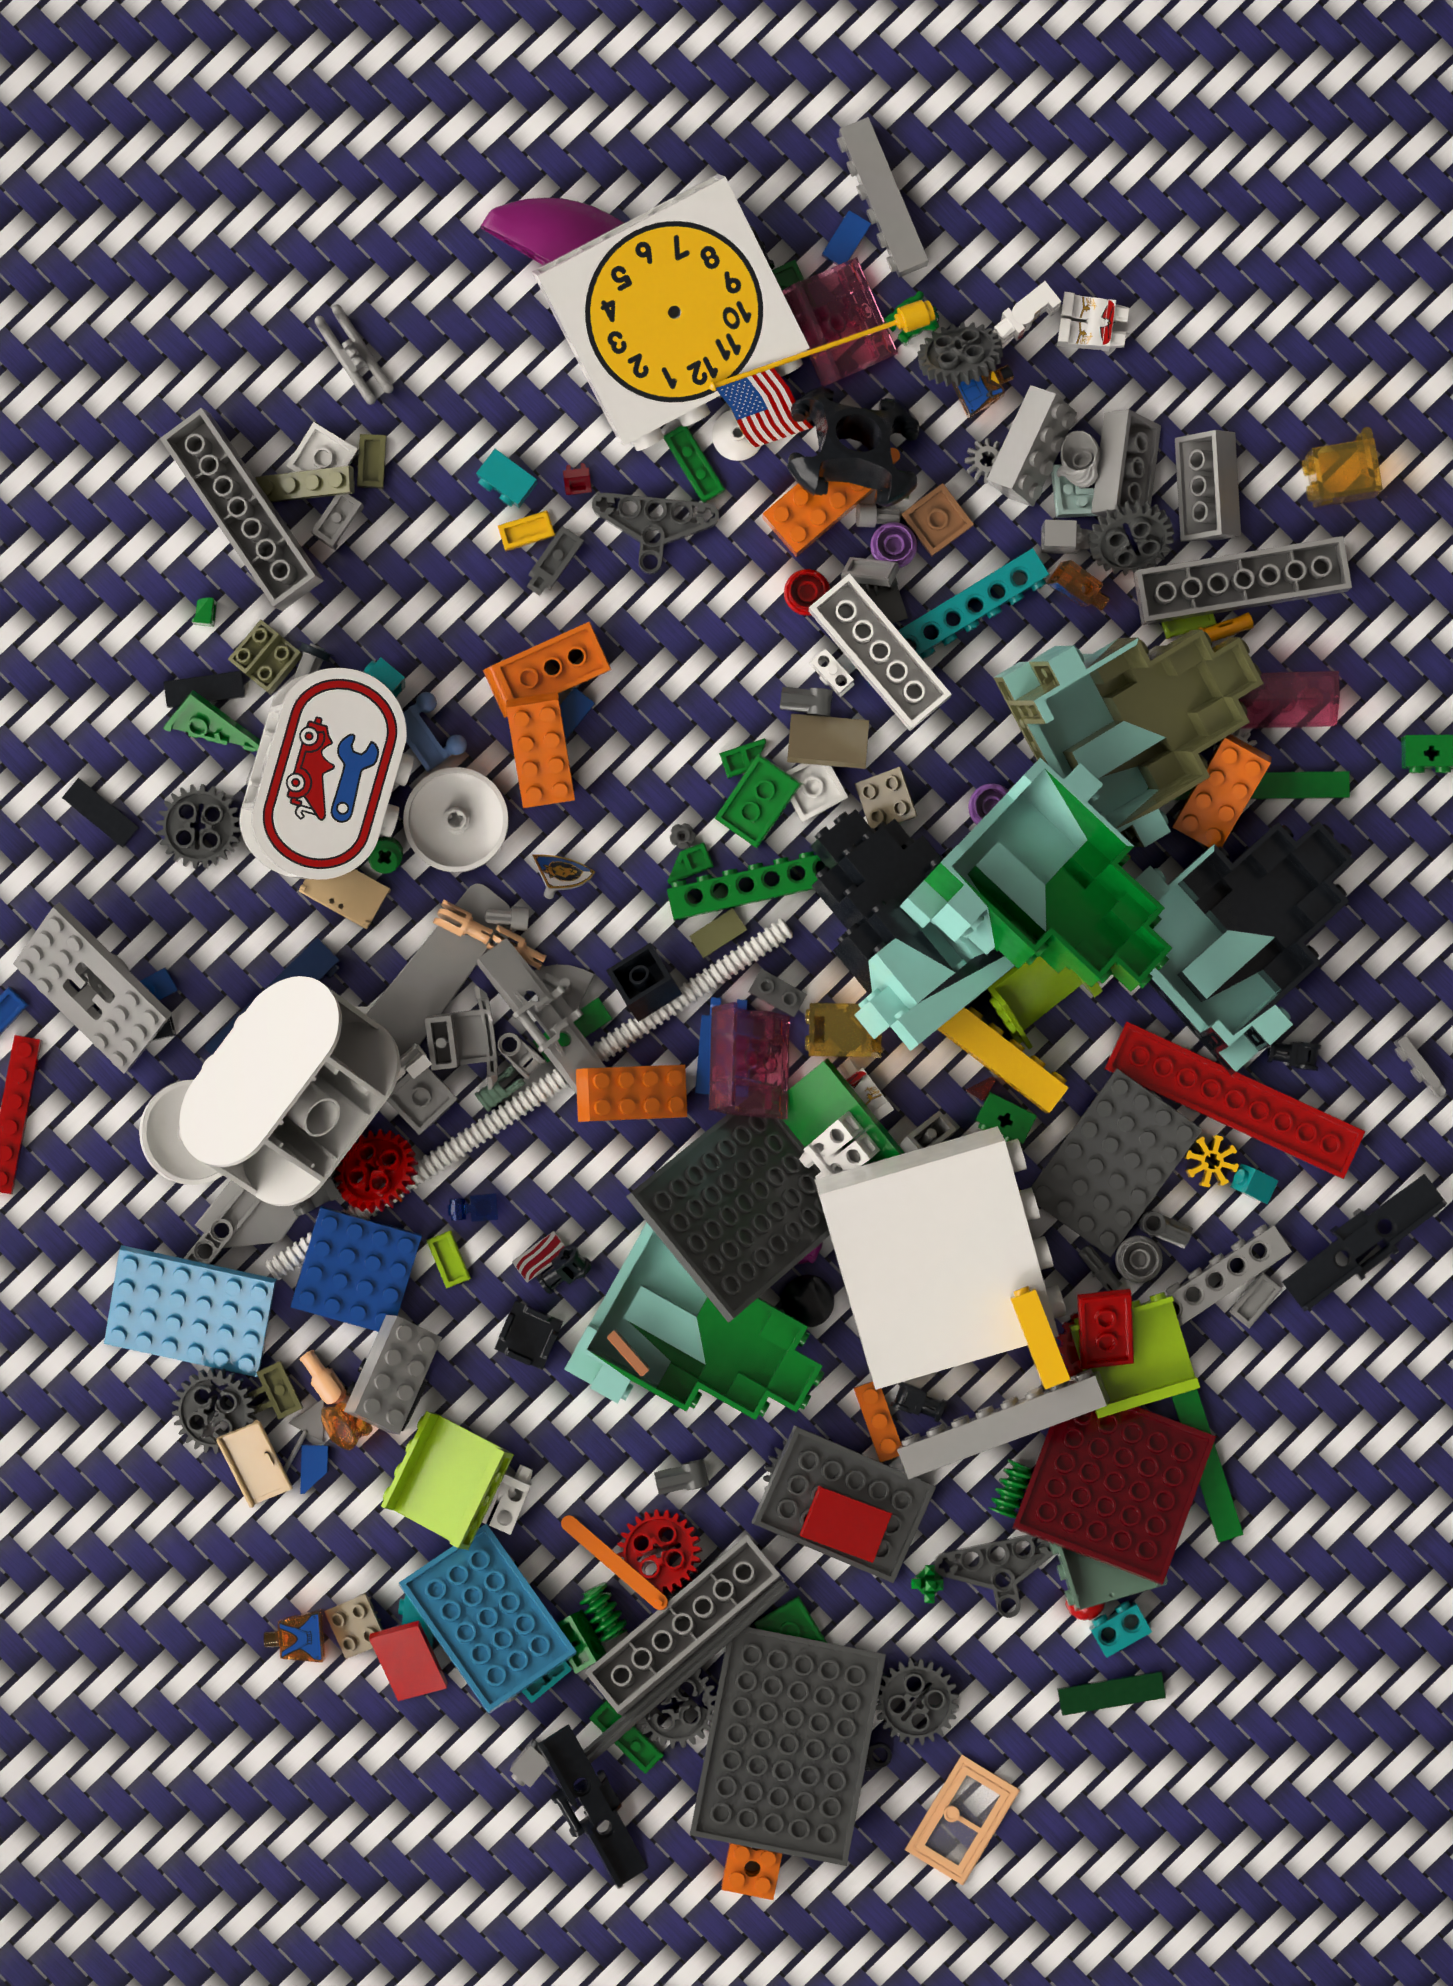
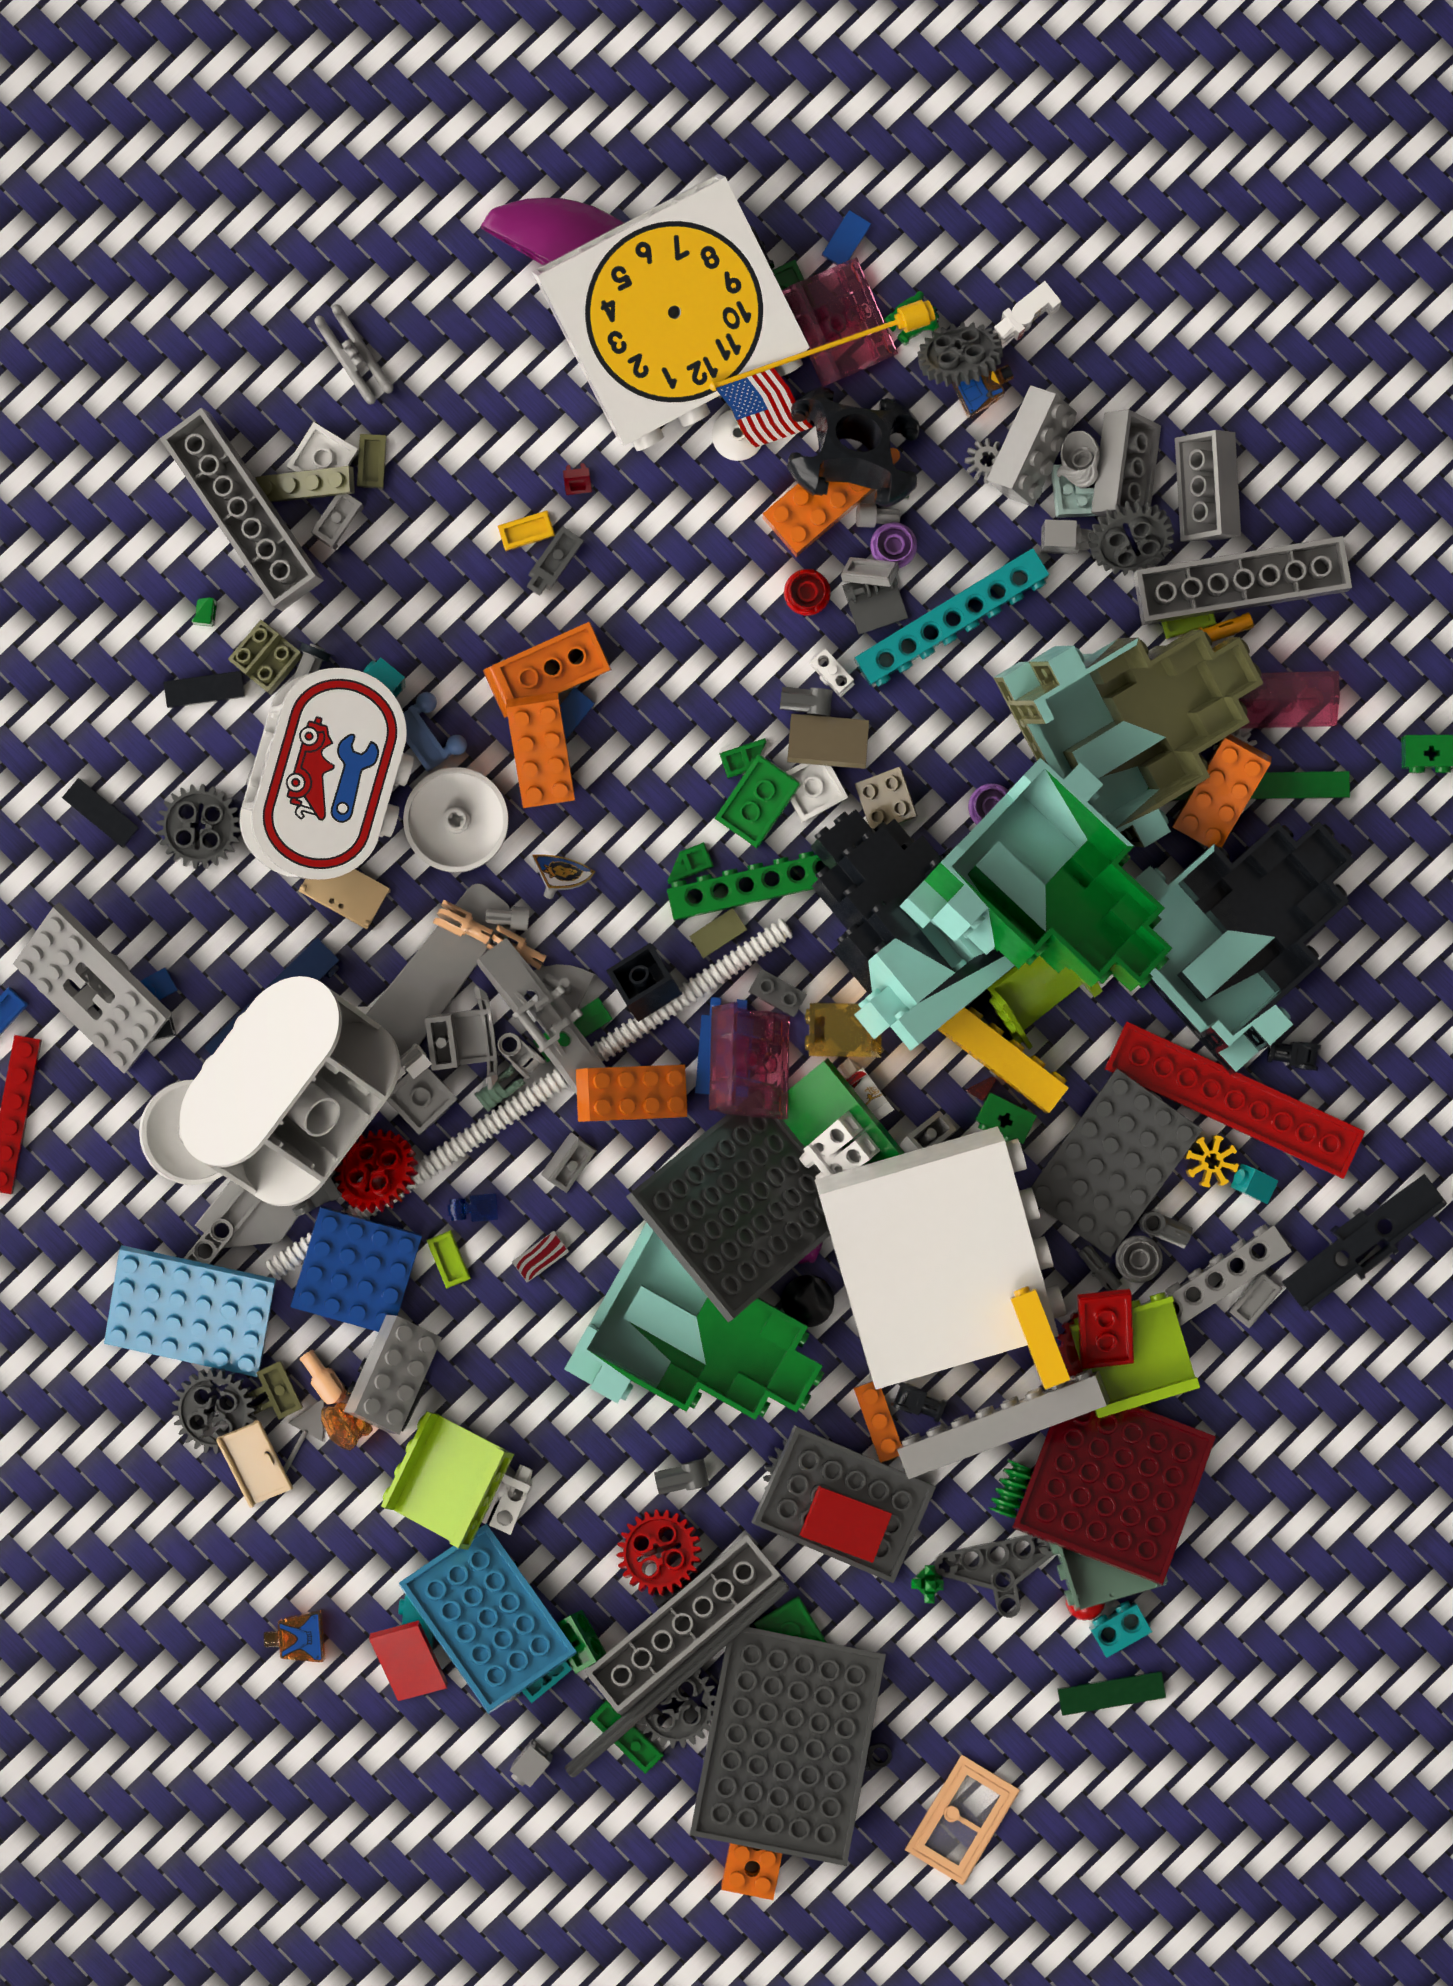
(207, 721): green wing -> none
(313, 1465): blue tile -> none
(353, 1624): dark tan hinge -> none
(386, 865): green piece -> none
(506, 478): teal brick -> none
(528, 1335): black panel -> none
(564, 1269): black connector -> none
(568, 1162): none -> light grey slope
(599, 1801): black piece -> none
(603, 1612): green piece -> none
(614, 1562): orange piece -> none
(628, 1352): nougat tile -> none
(641, 522): dark grey beam -> none
(689, 838): dark grey plate -> none
(694, 463): green tile -> none
(879, 652): white brick -> none
(883, 197): light grey brick -> none
(935, 1715): dark grey gear -> none
(937, 519): medium nougat plate -> none
(1069, 580): clear orange torso -> none
(1089, 323): white hips -> none
(1213, 1481): green tile -> none
(1343, 471): clear yellow container -> none
(1421, 1070): light grey hinge -> none

